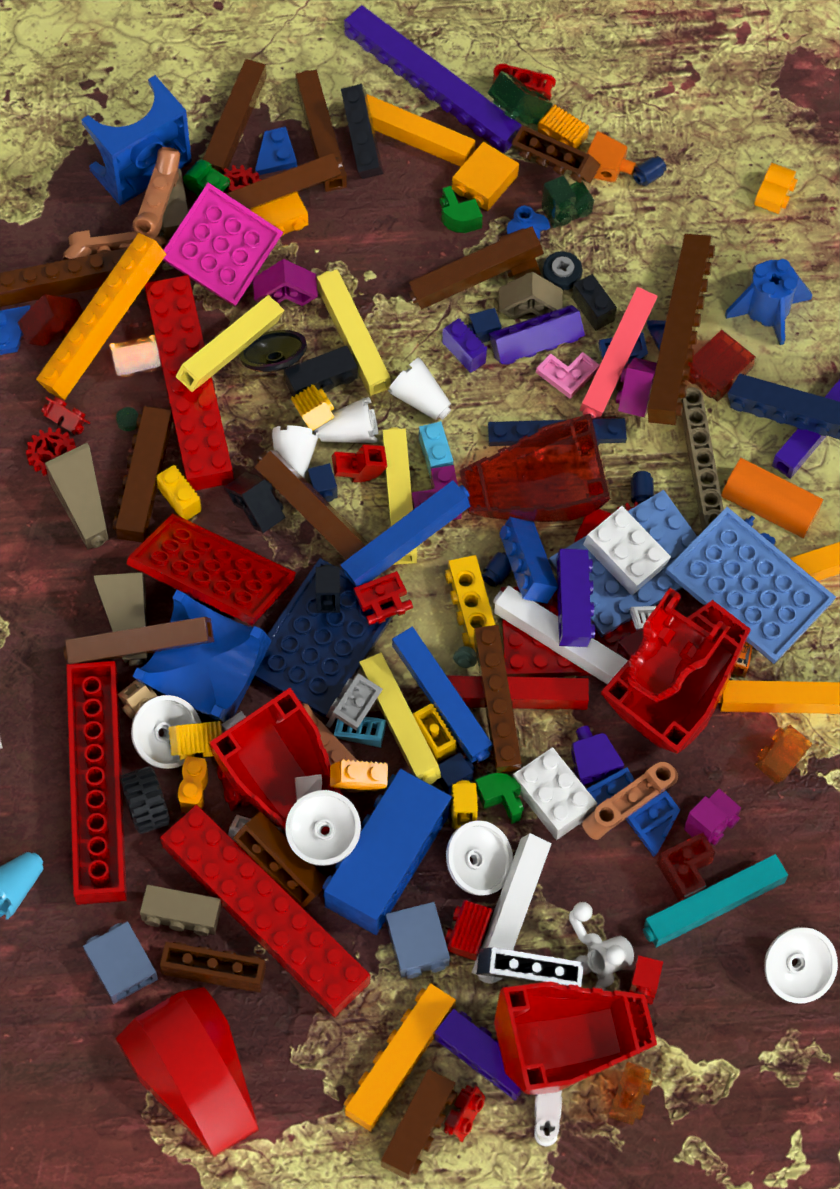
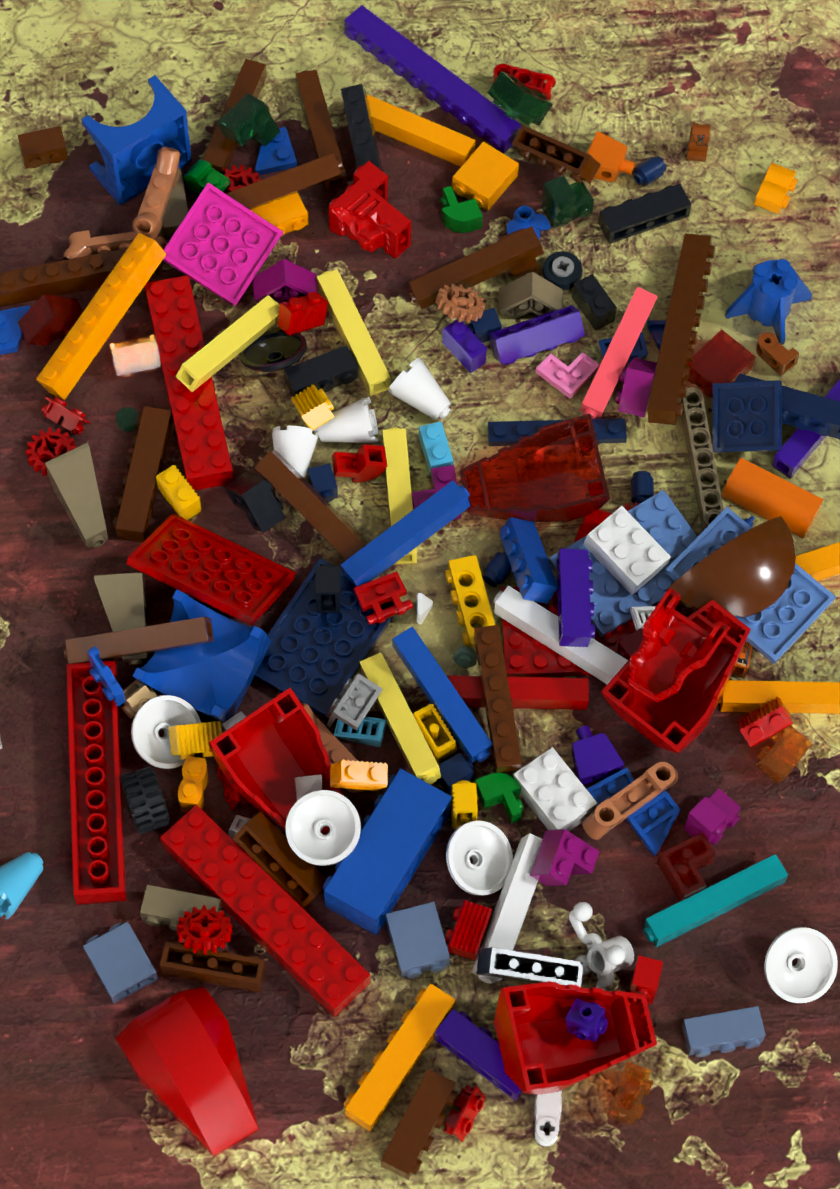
(43, 147): none -> reddish brown brick
(103, 674): none -> blue wing
(204, 929): none -> red gear
(249, 120): none -> clear green brick
(302, 313): none -> red brick
(367, 216): none -> red brick
(423, 607): none -> white slope
(460, 303): none -> nougat gear
(561, 856): none -> magenta brick
(563, 127): light orange brick -> none
(586, 1020): none -> dark purple brick
(644, 213): none -> black brick
(698, 142): none -> dark orange leg
(723, 1031): none -> sand blue brick
(744, 572): none -> reddish brown brick
(747, 416): none -> dark blue plate
(764, 722): none -> red brick
(775, 353): none -> dark orange leg

